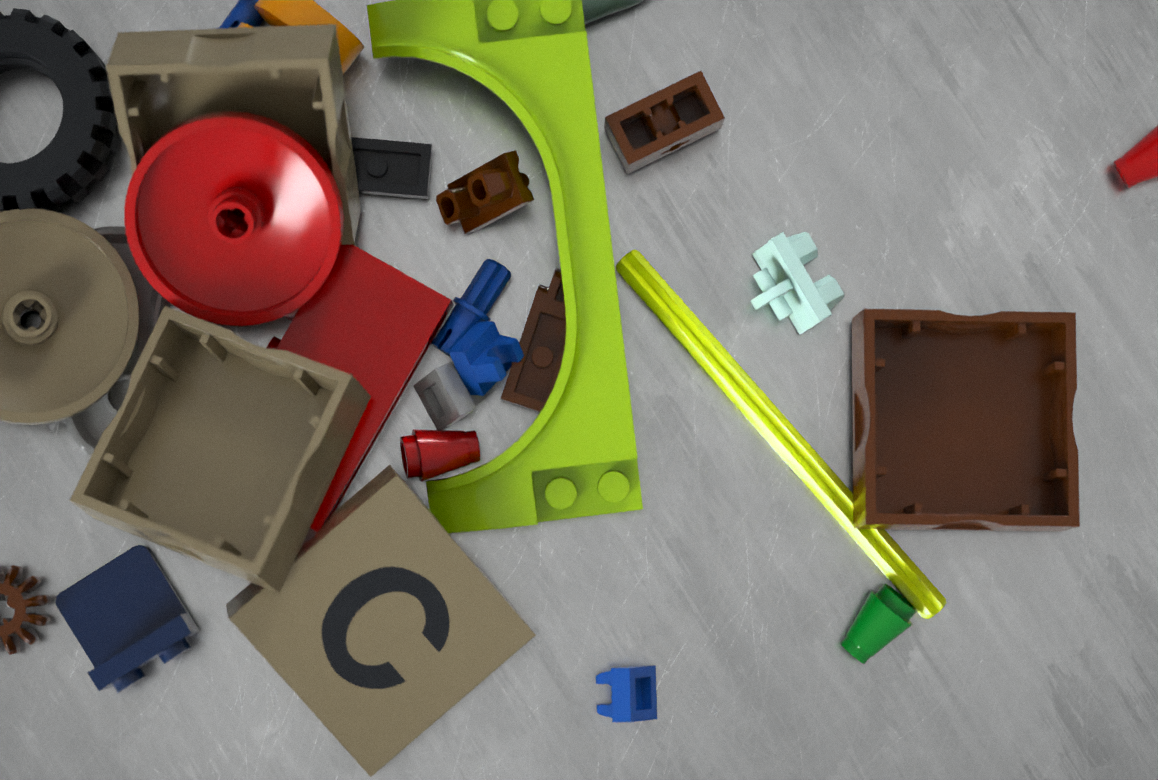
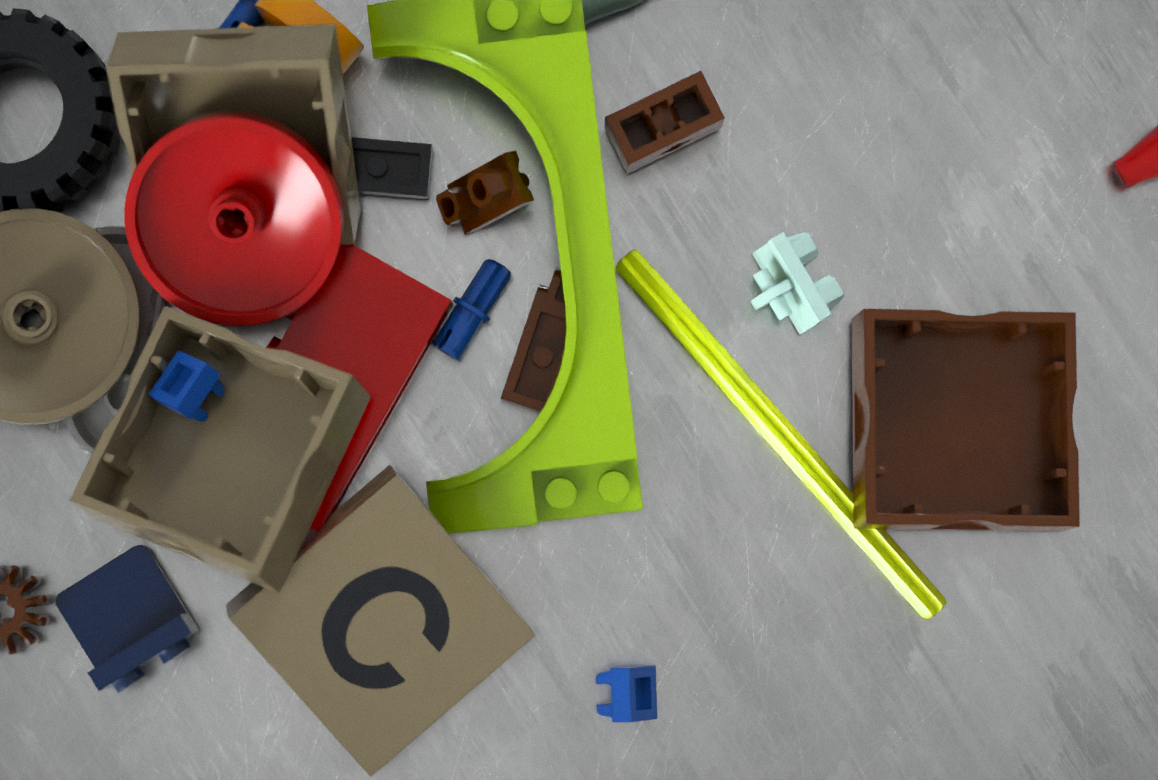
(186, 385): none -> blue tile
(437, 452): red cone -> none
(446, 396): light grey tile -> none
(484, 357): blue tile -> none
(878, 623): green cone -> none

